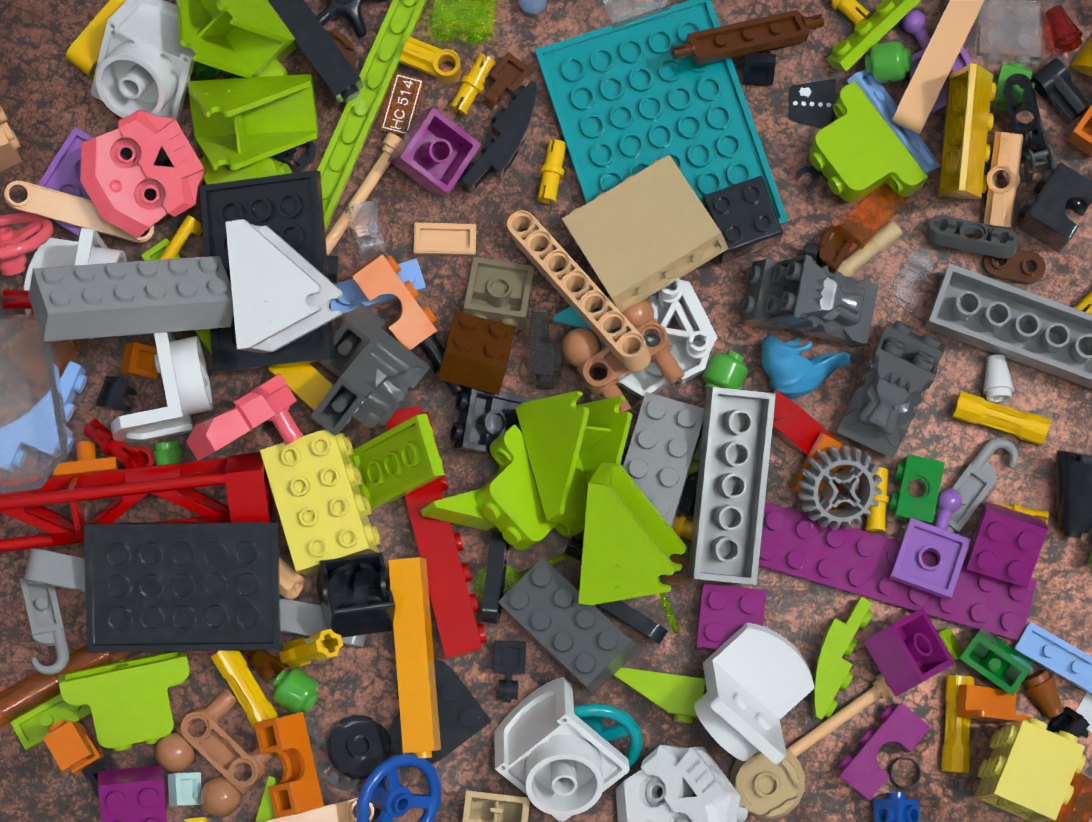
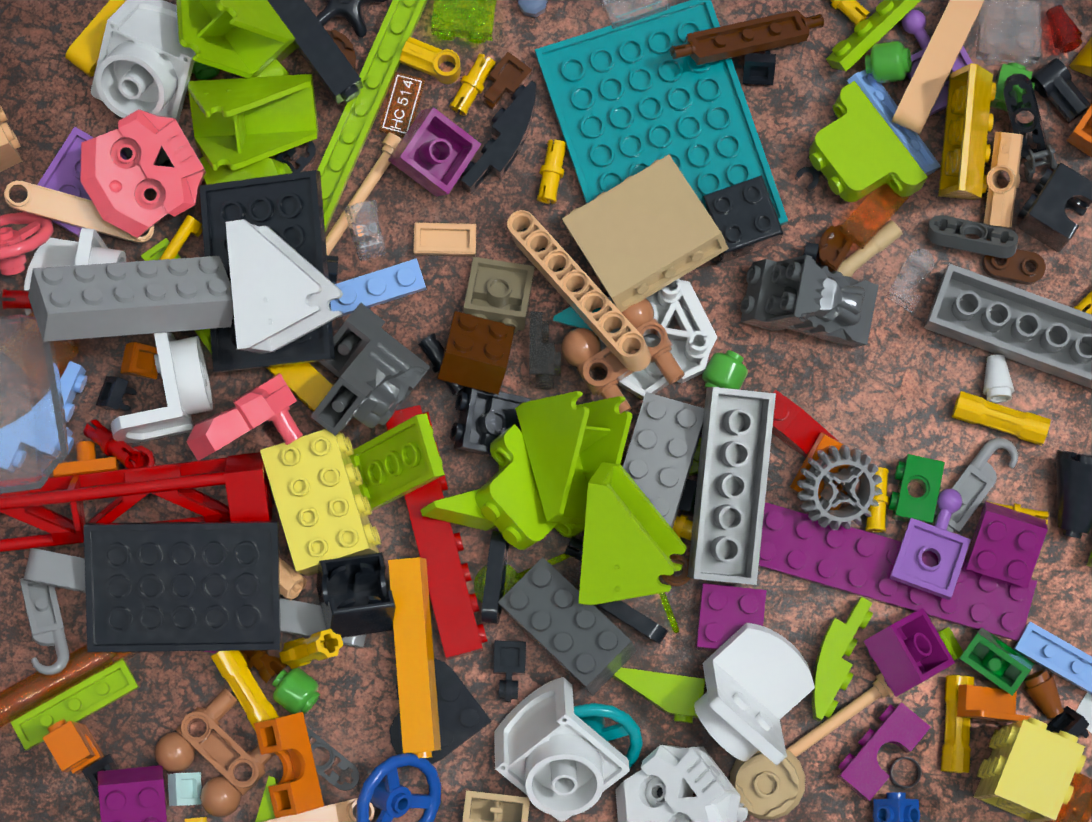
(128, 697): lime brick -> none
(167, 453): bright green cone -> none
(358, 746): black tile -> none
(381, 277): orange arch -> none
(794, 374): dark azure piece -> none
(813, 103): black sticker -> none
(891, 388): dark grey brick -> none

